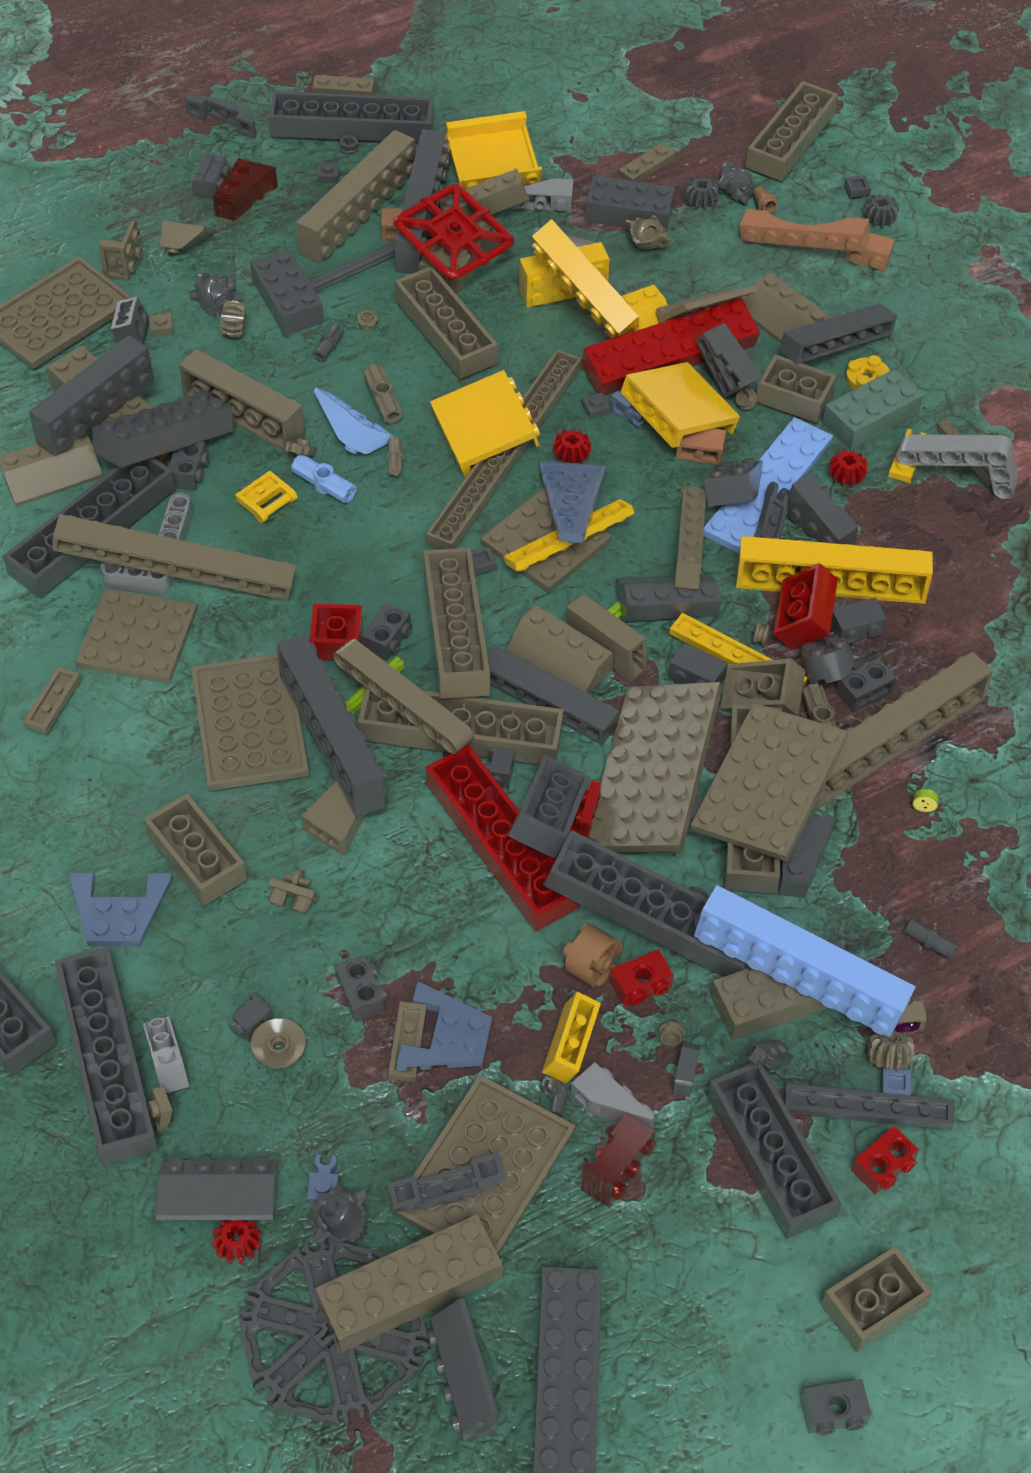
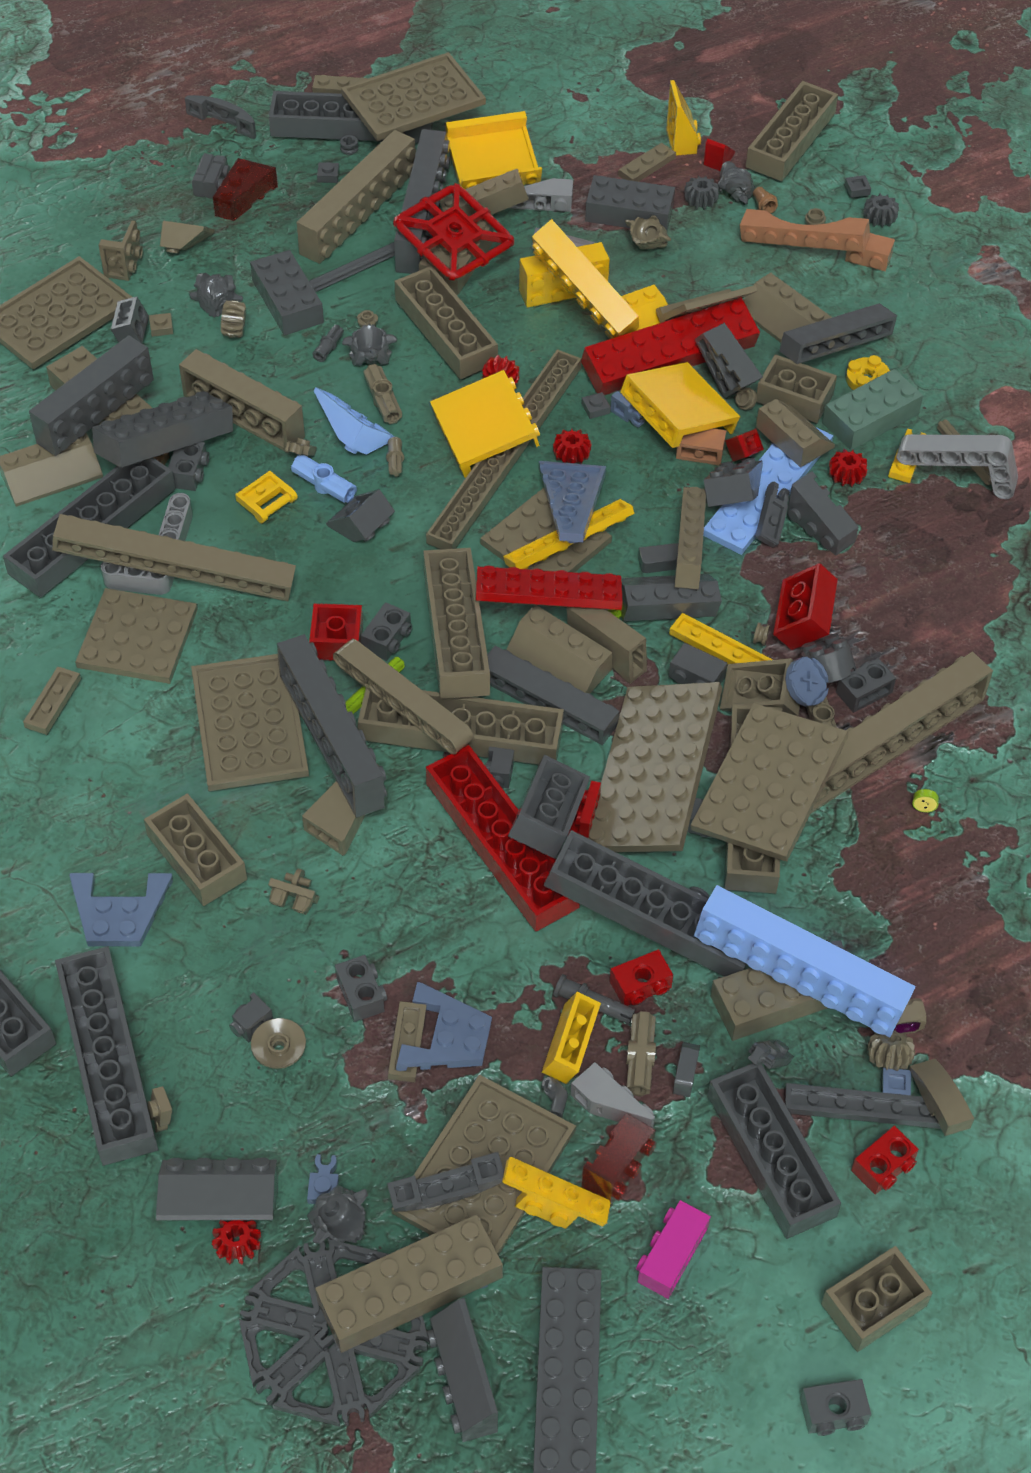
(166, 1054): light grey slope -> none
(362, 516): none -> dark grey slope
(369, 345): none -> dark grey hair
(387, 226): medium nougat panel -> none
(413, 96): none -> dark tan plate
(483, 560): dark grey plate -> none
(498, 364): none -> red gear
(549, 587): none -> red plate
(553, 1197): none -> yellow bracket
(567, 988): none -> dark grey pin
(592, 955): medium nougat brick -> none
(641, 1053): none -> dark tan piece
(658, 558): none -> dark grey piece
(671, 1033): dark tan plate -> none
(672, 1248): none -> dark pink brick
(680, 124): none -> yellow slope
(717, 154): none -> red slope
(744, 445): none -> red slope
(792, 432): none -> dark tan slope
(802, 864): dark grey wedge -> none
(807, 681): none -> sand blue tile
(815, 216): none -> dark tan plate
(858, 620): dark grey brick -> none
(860, 570): yellow brick -> none
(931, 939): dark grey pin -> none
(942, 1097): none -> dark tan slope

